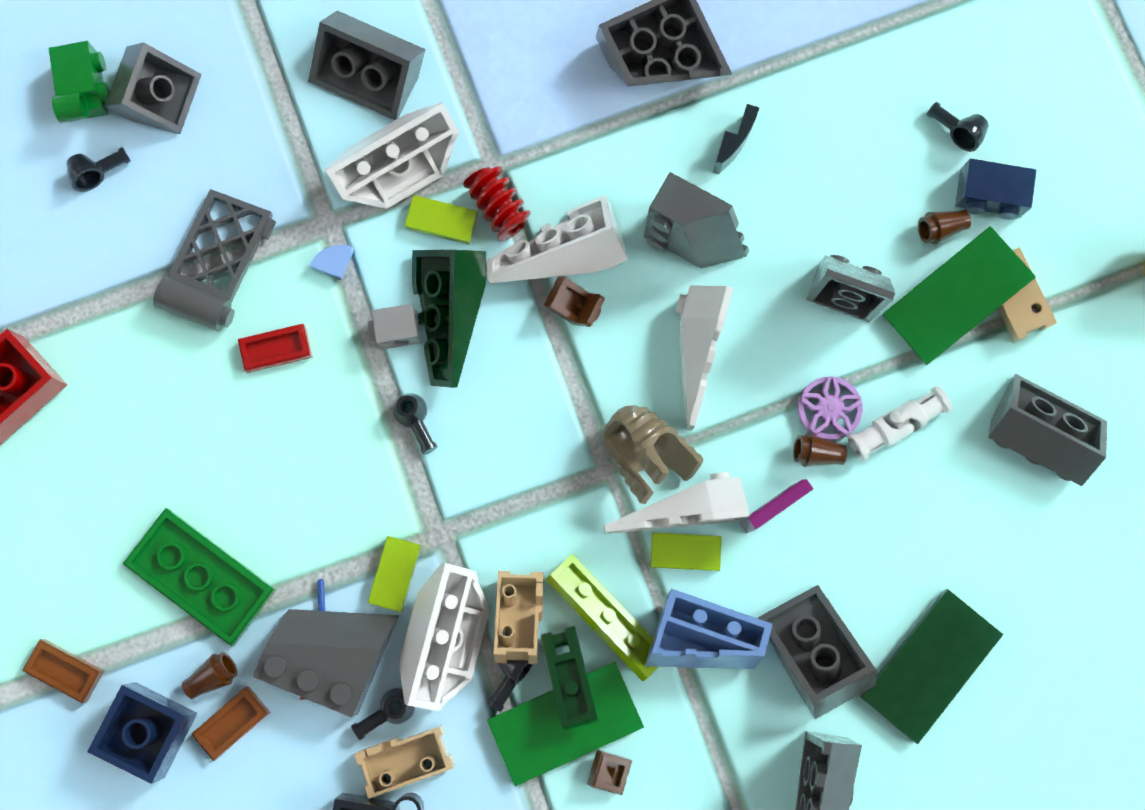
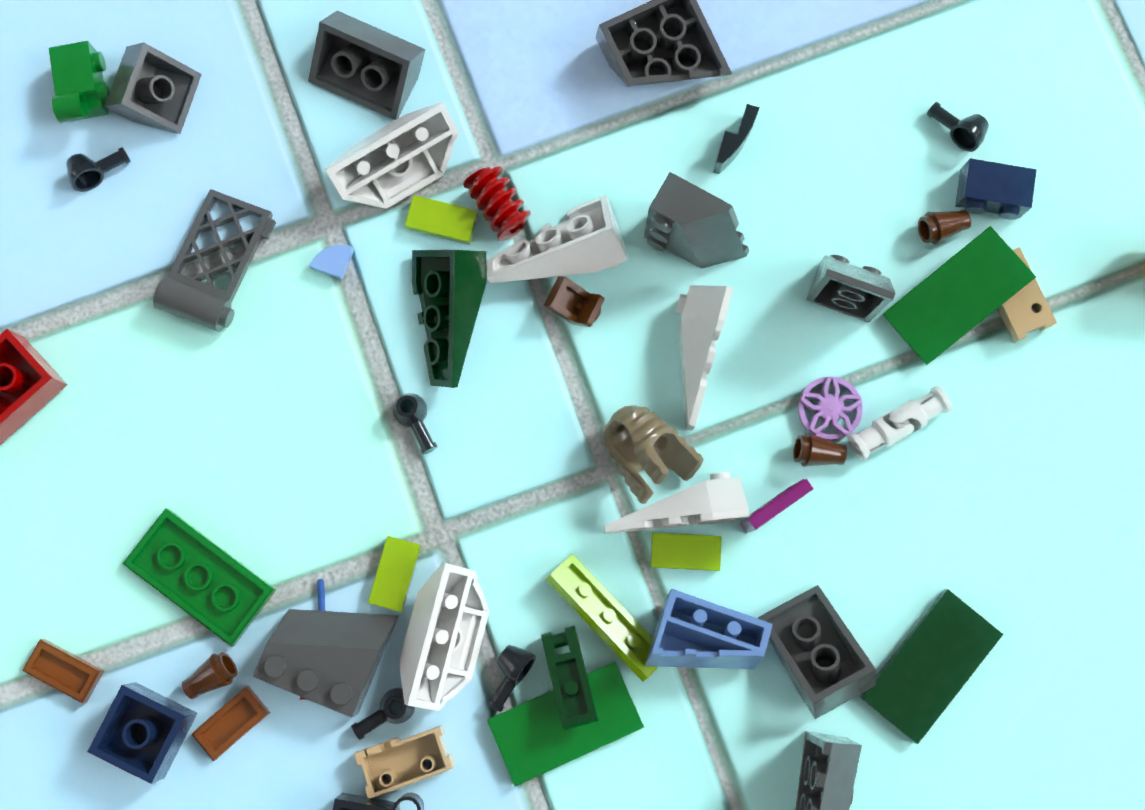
(275, 348): red tile -> none
(394, 327): light grey brick -> none
(518, 616): tan piece -> none
(609, 772): tile -> none
(1049, 431): dark grey slope -> none

